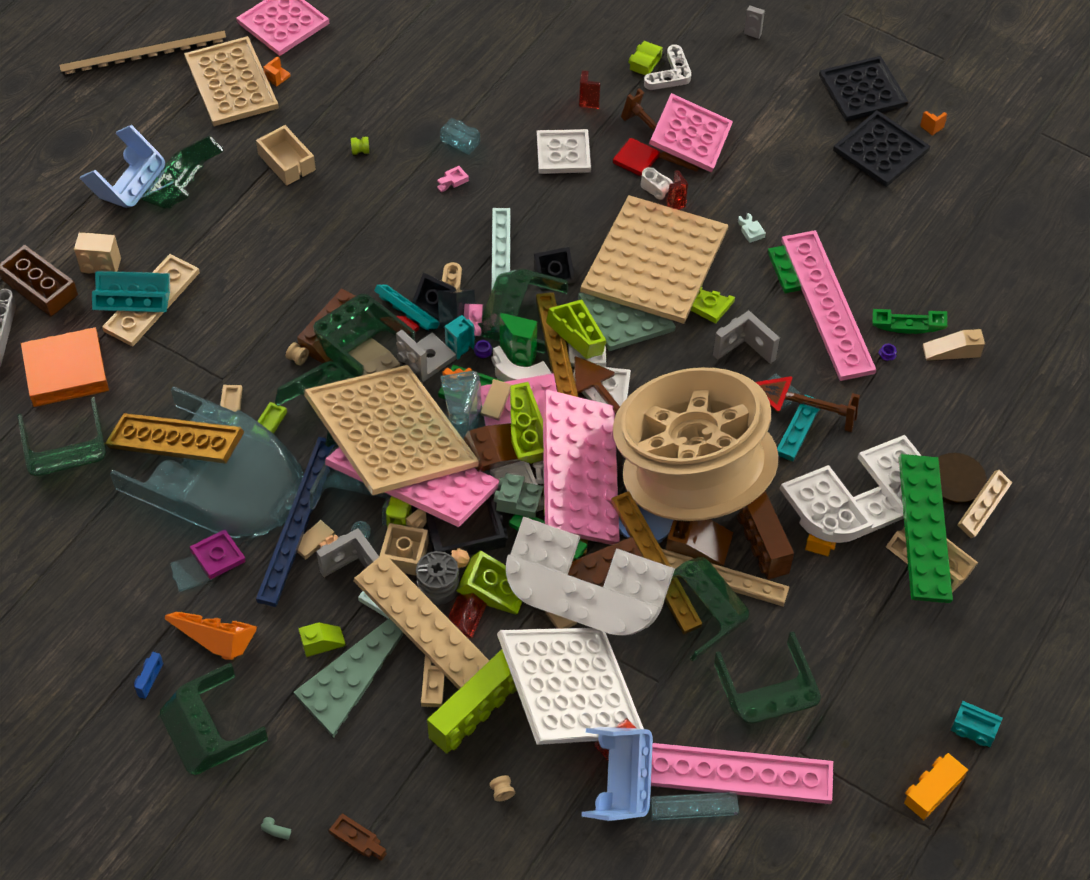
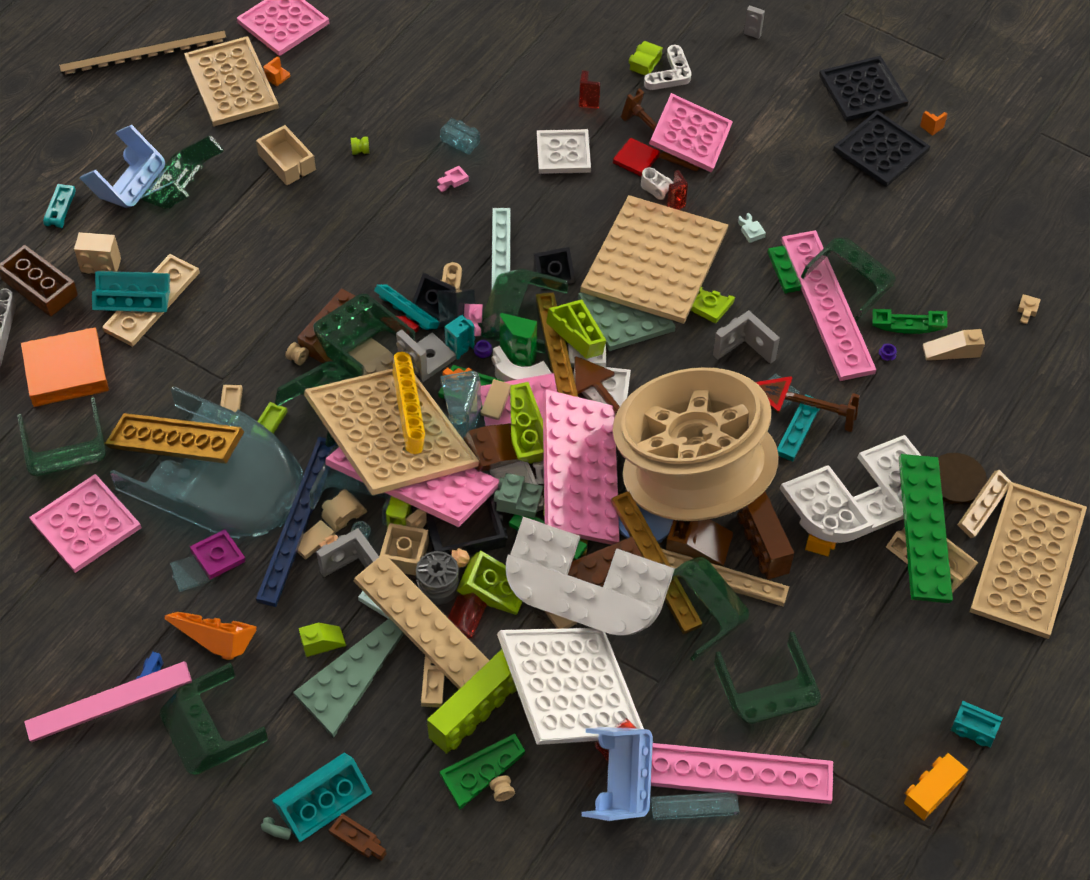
(59, 205): none -> teal plate
(85, 523): none -> bright pink plate
(108, 701): none -> bright pink tile
(322, 796): none -> teal slope
(341, 510): none -> tan cylinder
(408, 403): none -> yellow beam
(476, 772): none -> green wing
(861, 262): none -> clear green windscreen
(1028, 306): none -> tan plate
(1028, 560): none -> tan plate

